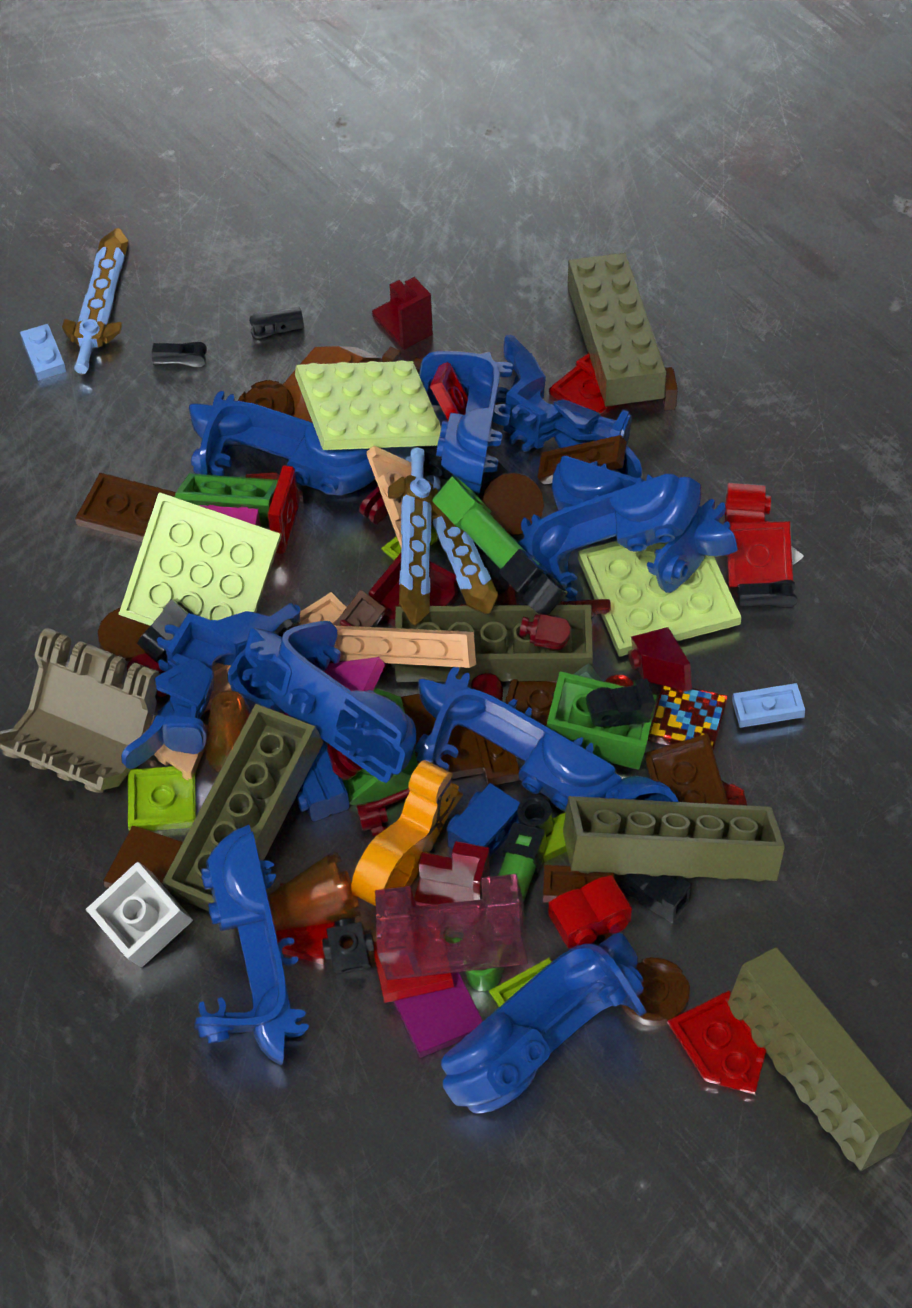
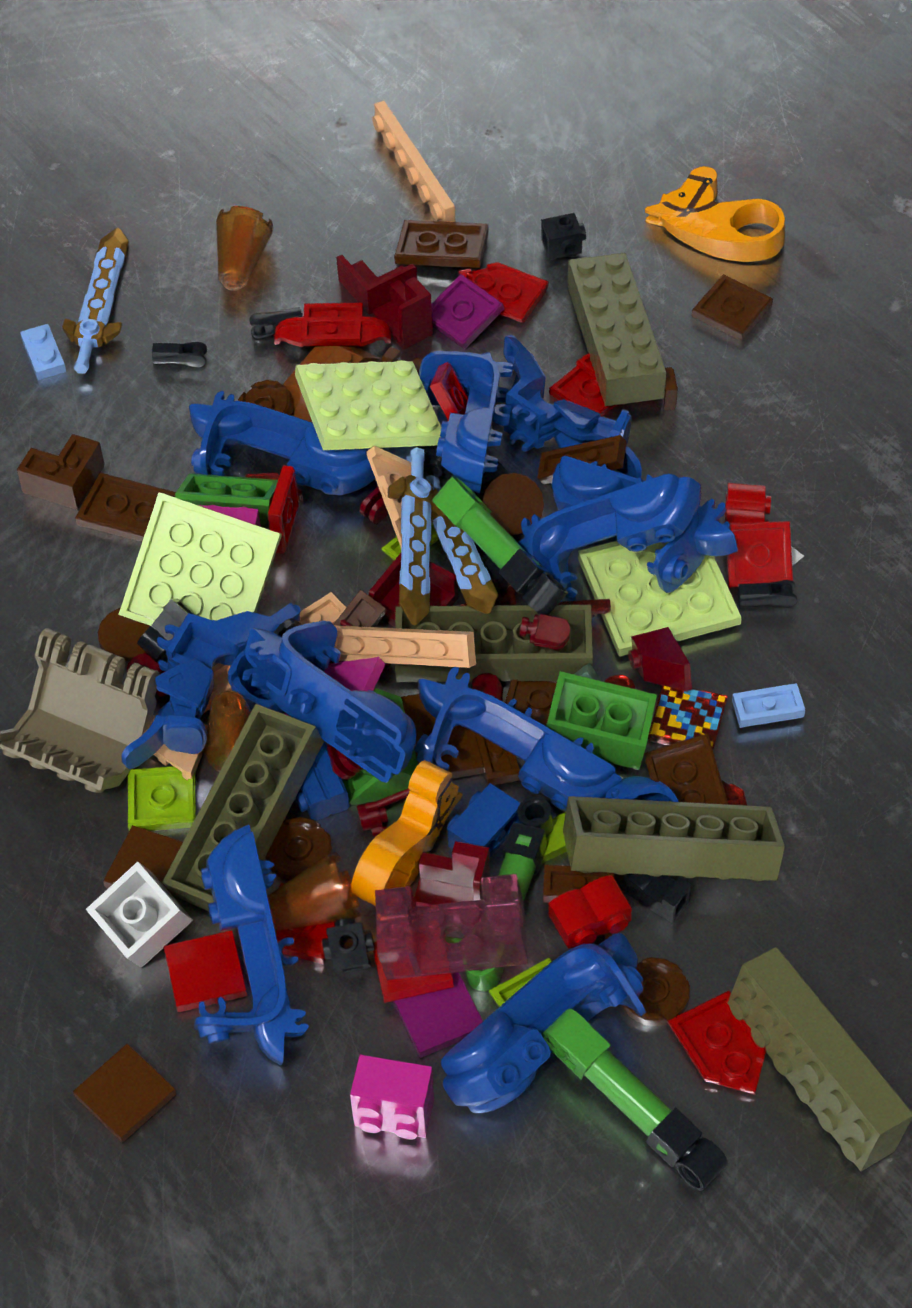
(63, 477): none -> reddish brown panel
(124, 1093): none -> reddish brown tile
(205, 970): none -> red tile
(240, 243): none -> clear orange cone
(297, 847): none -> reddish brown tile
(332, 326): none -> red plate
(366, 286): none -> dark red panel
(392, 1097): none -> dark pink brick
(409, 158): none -> light nougat plate
(441, 243): none -> reddish brown tile
(464, 311): none -> magenta tile
(510, 286): none -> red tile
(562, 235): none -> black brick
(621, 705): black leg -> none
(667, 1130): none -> bright green piece
(714, 226): none -> light orange animal
(732, 307): none -> reddish brown tile

